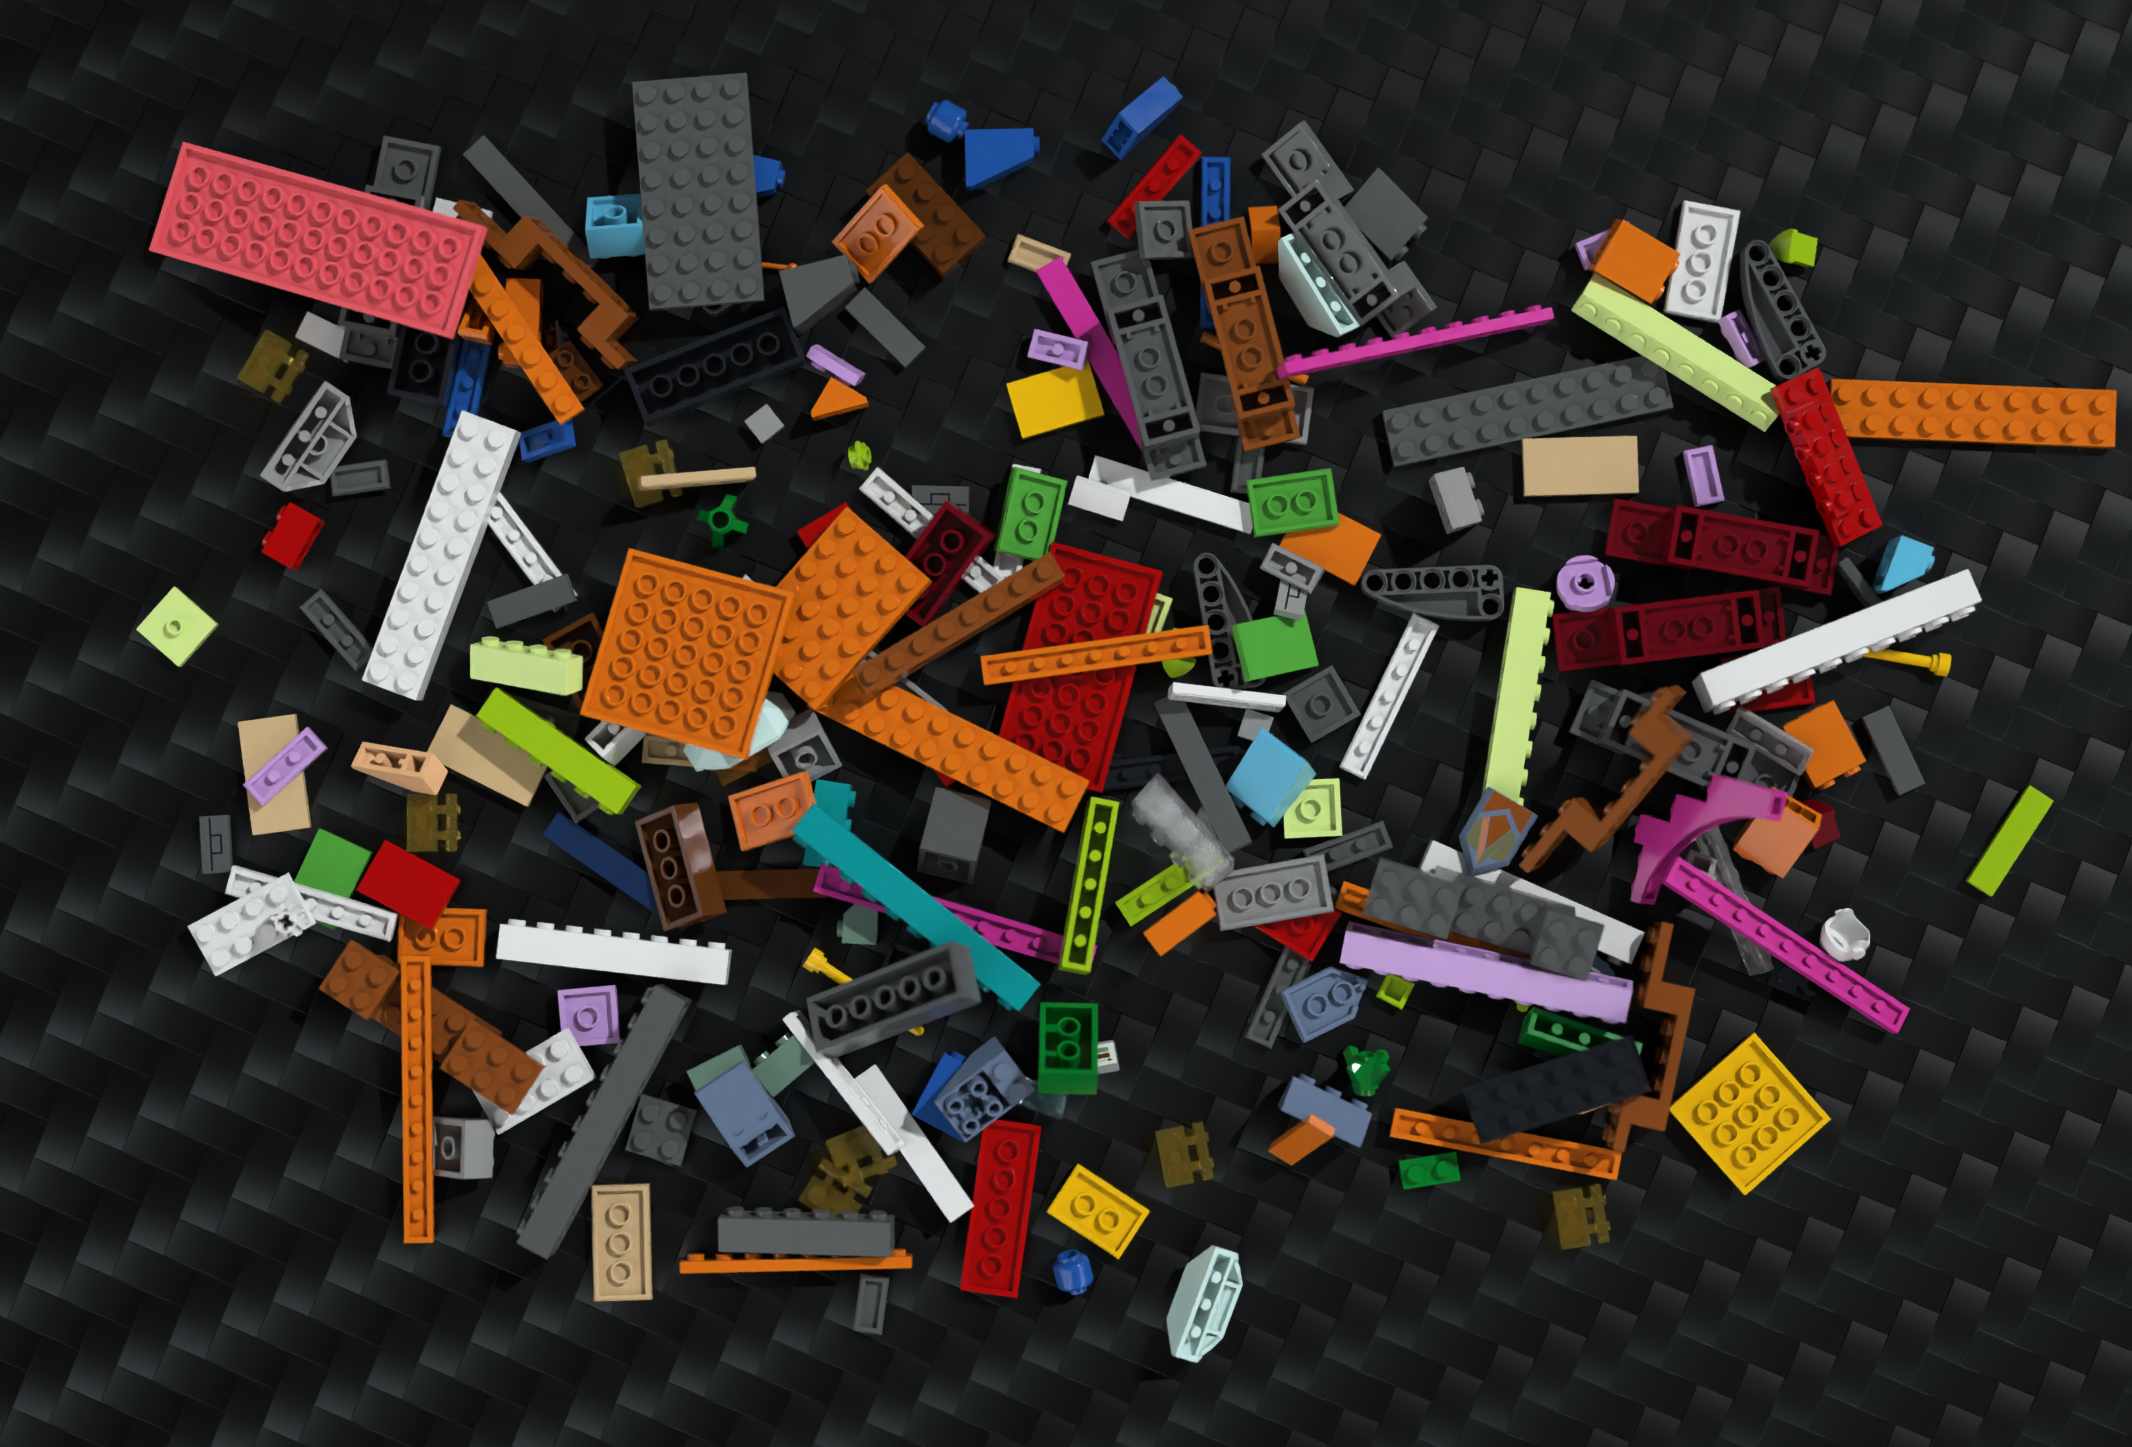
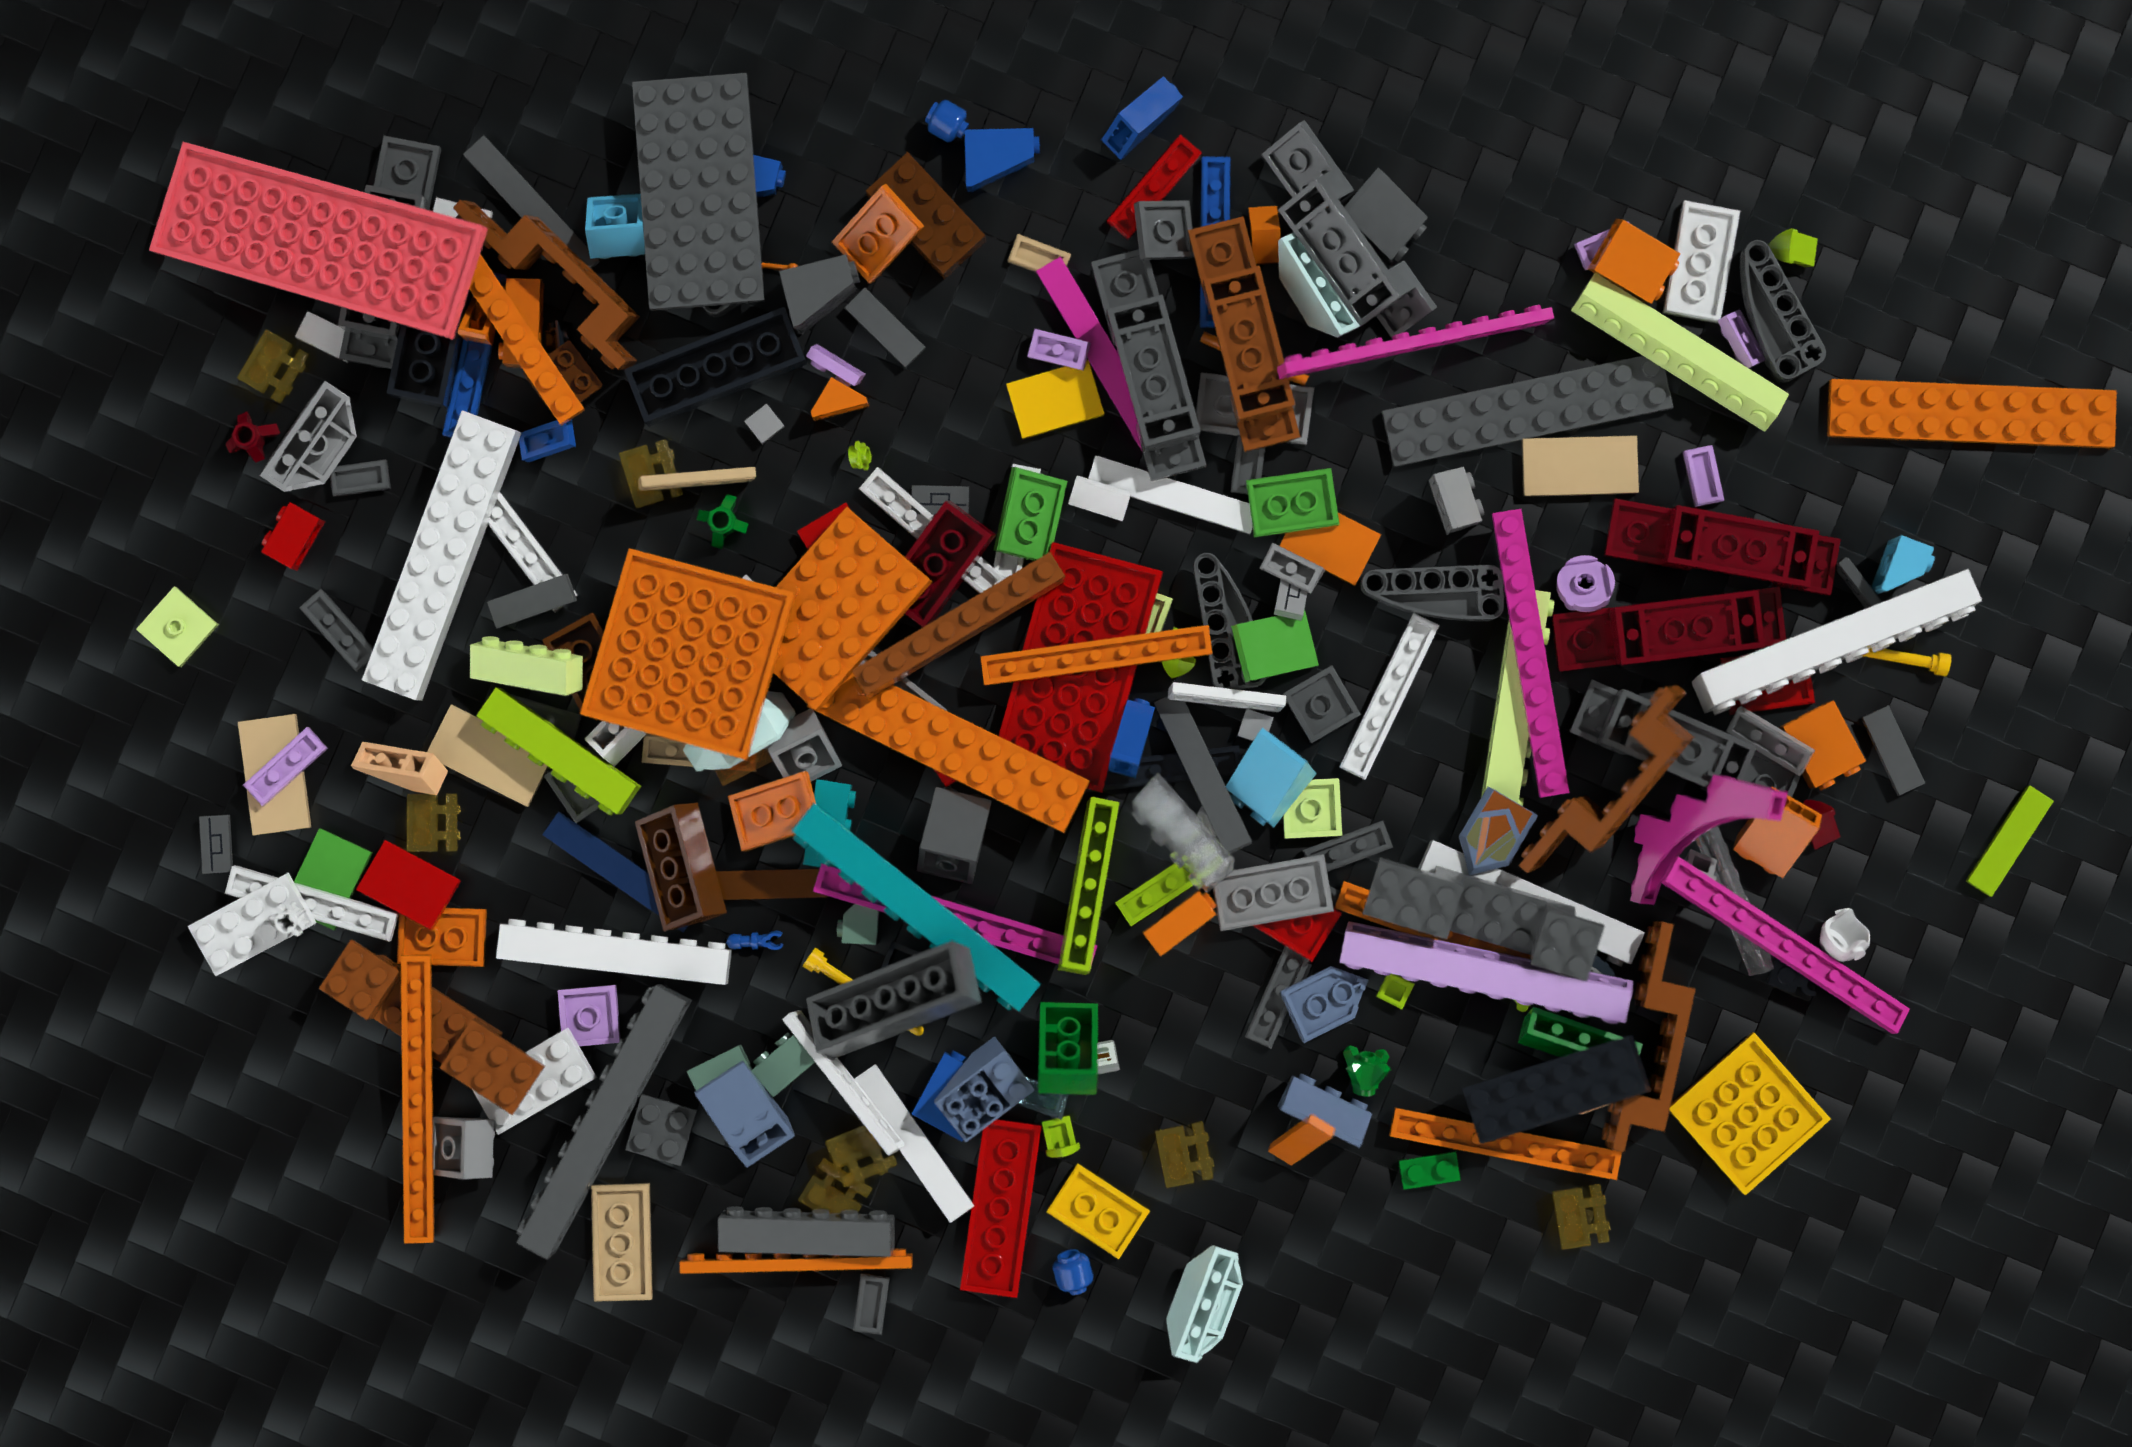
(250, 437): none -> dark red rock
(737, 941): none -> blue piece
(1059, 1137): none -> lime tile
(1131, 737): none -> blue slope
(1530, 653): none -> dark pink plate
(1826, 457): red plate -> none

